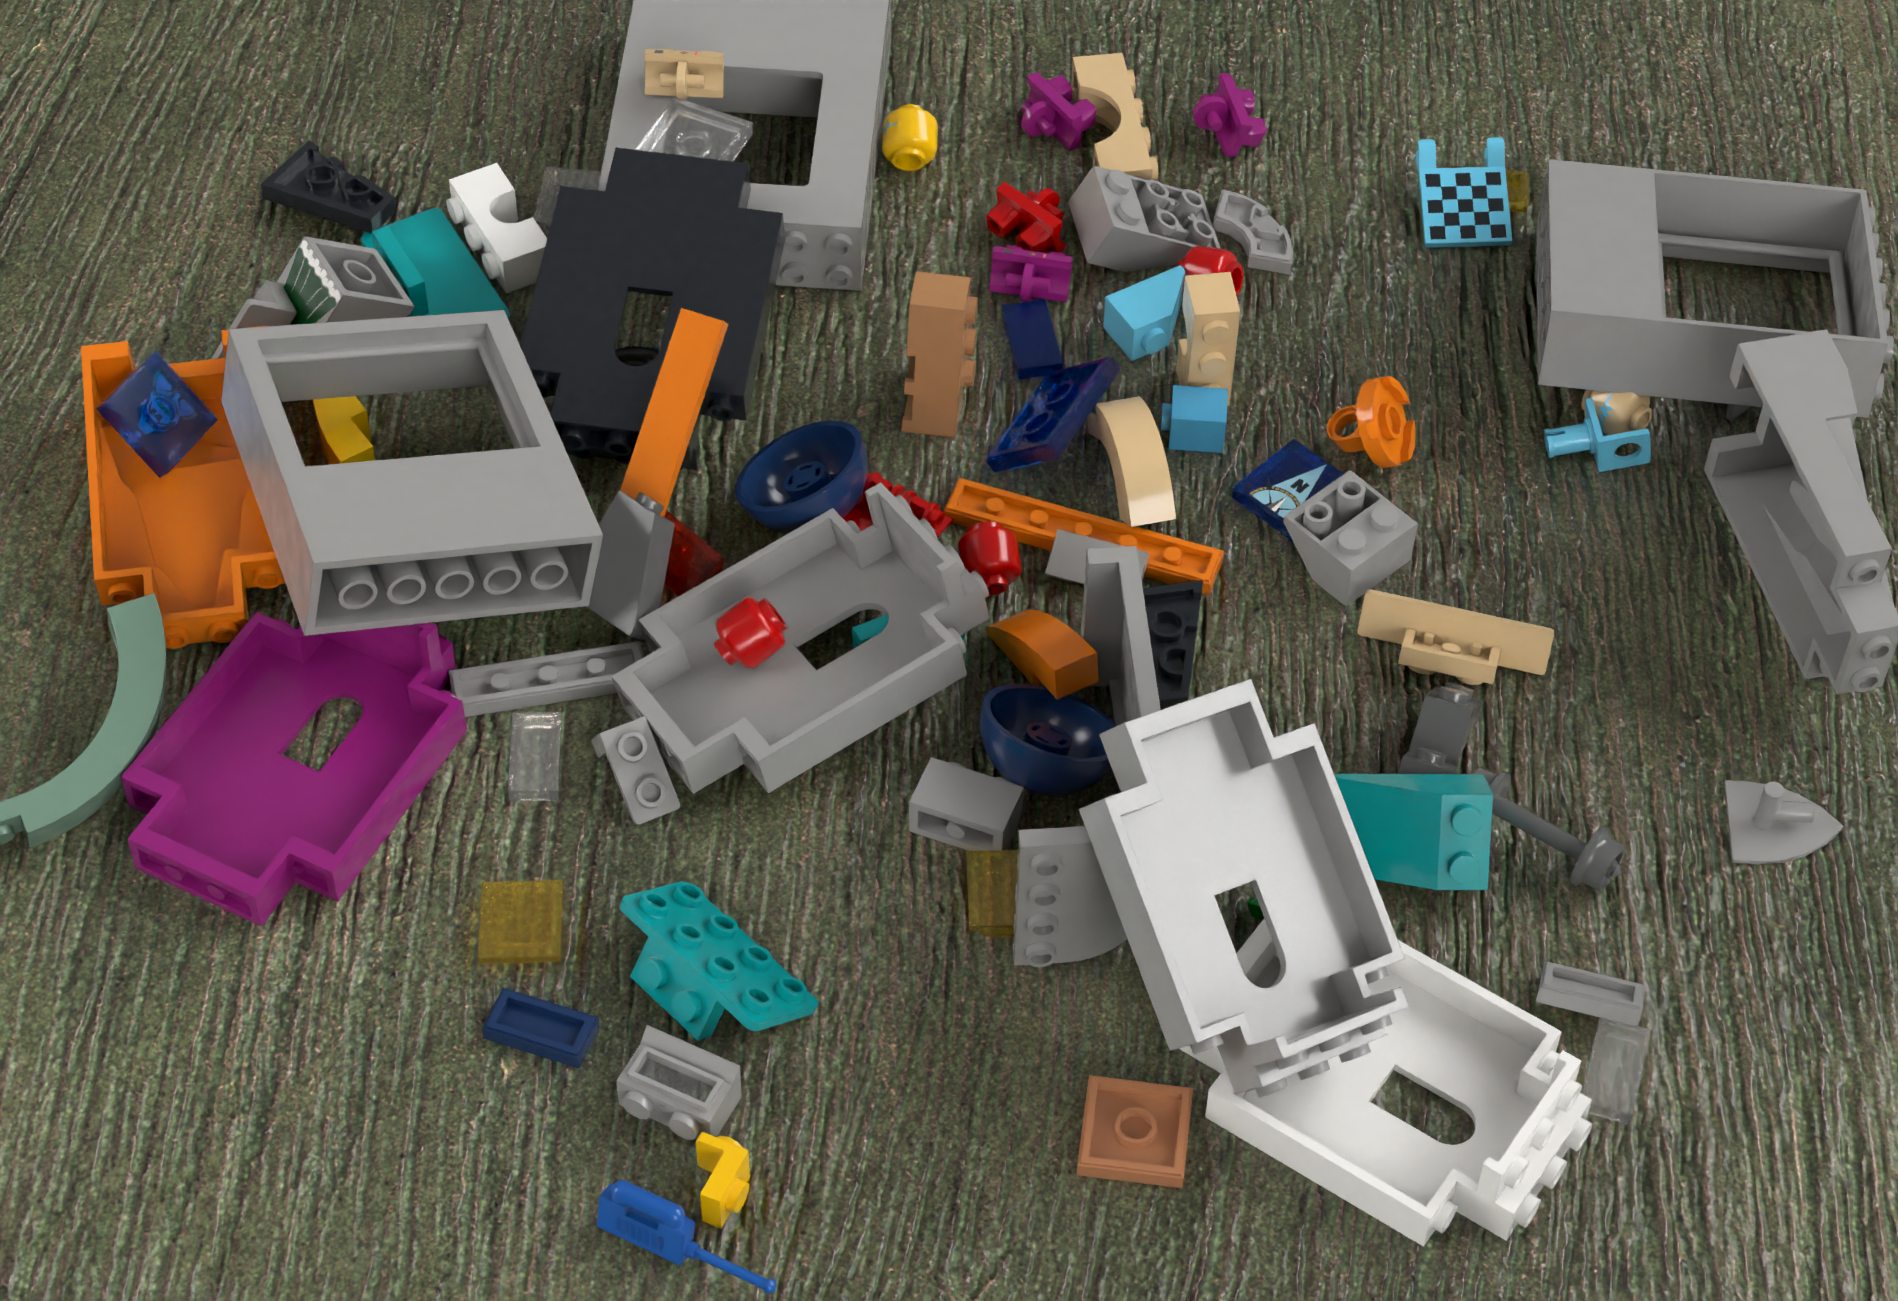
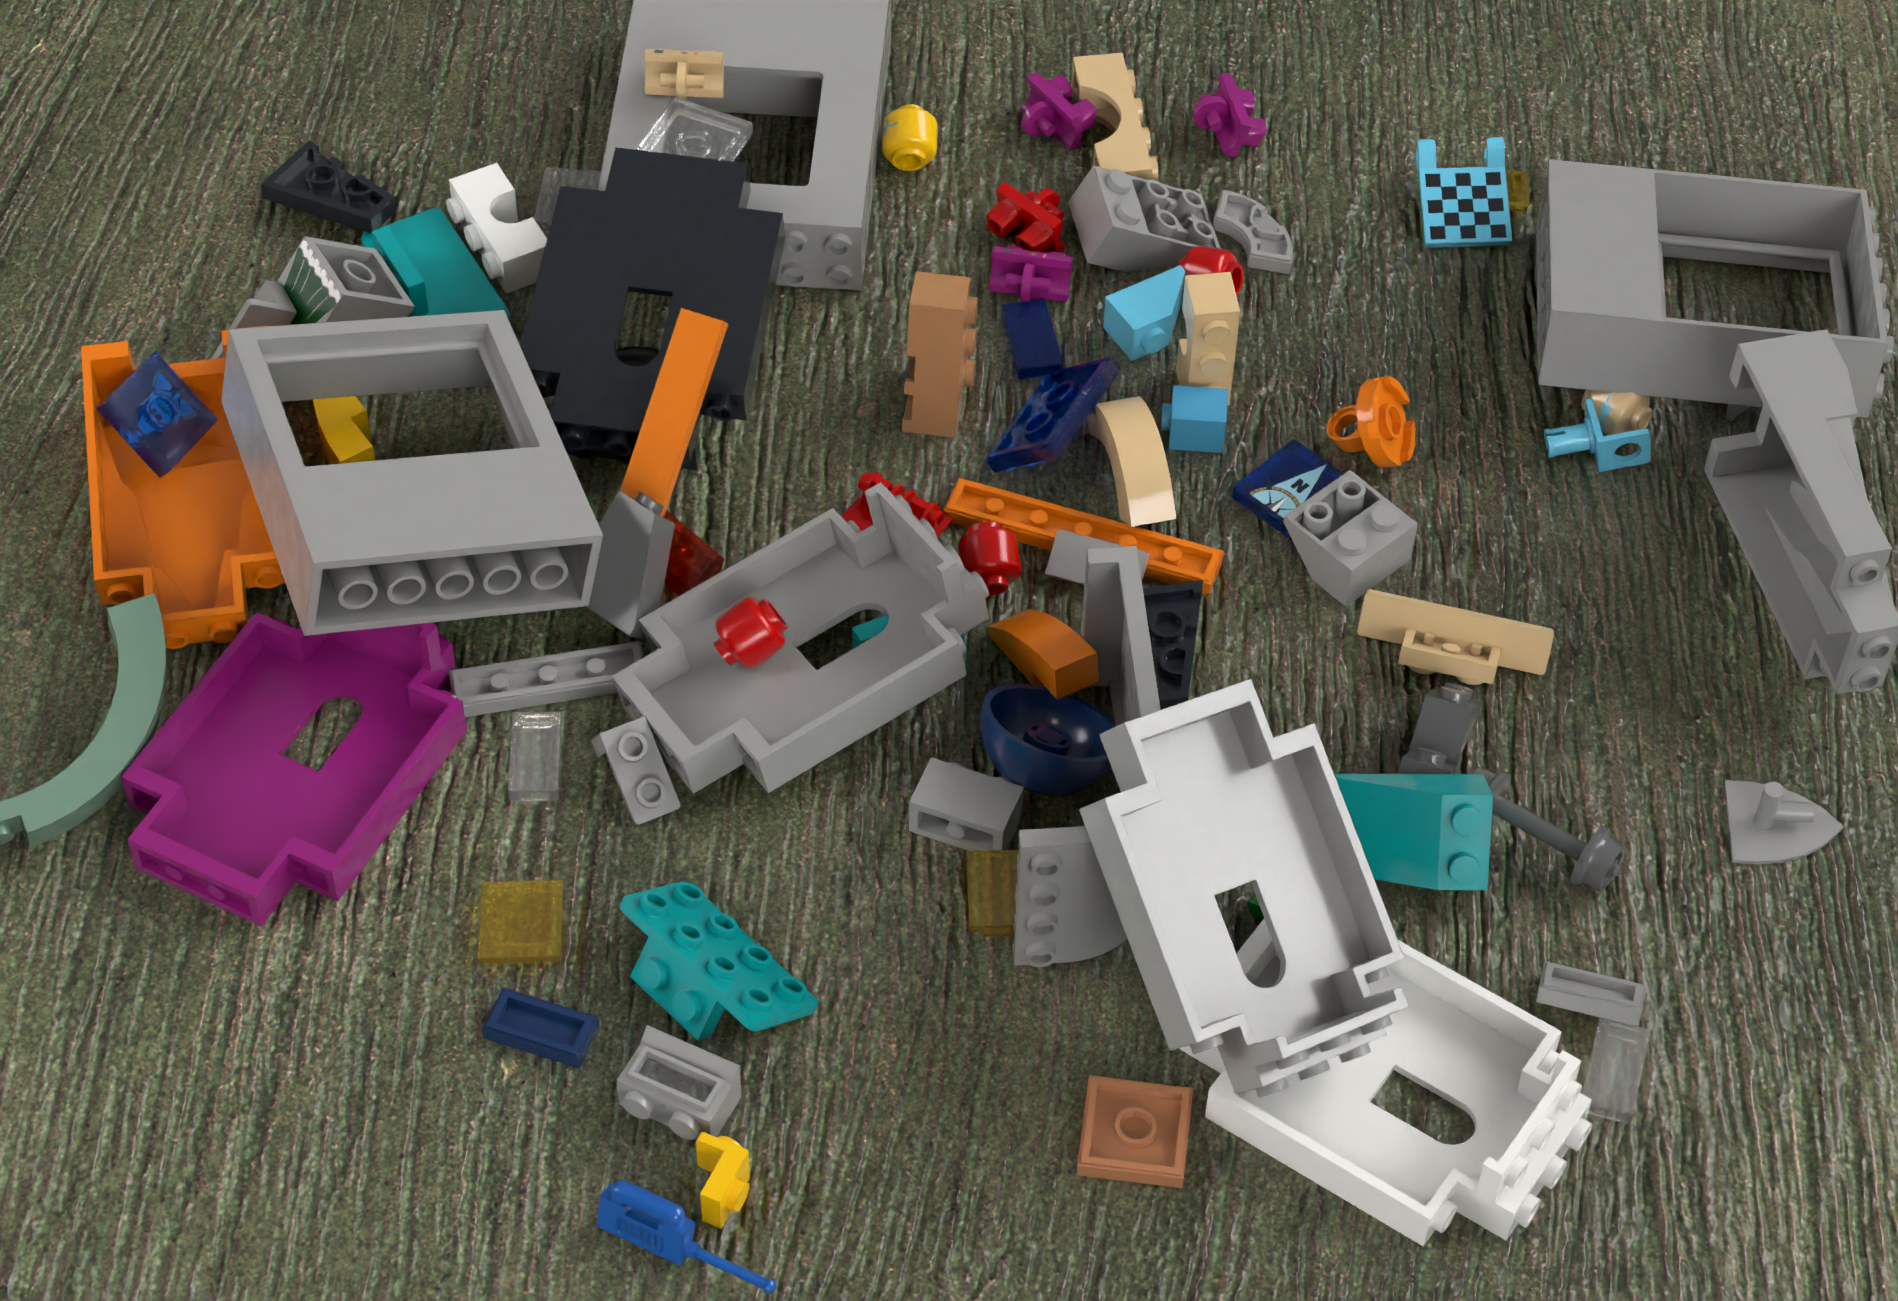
(804, 476): dark blue piece -> none

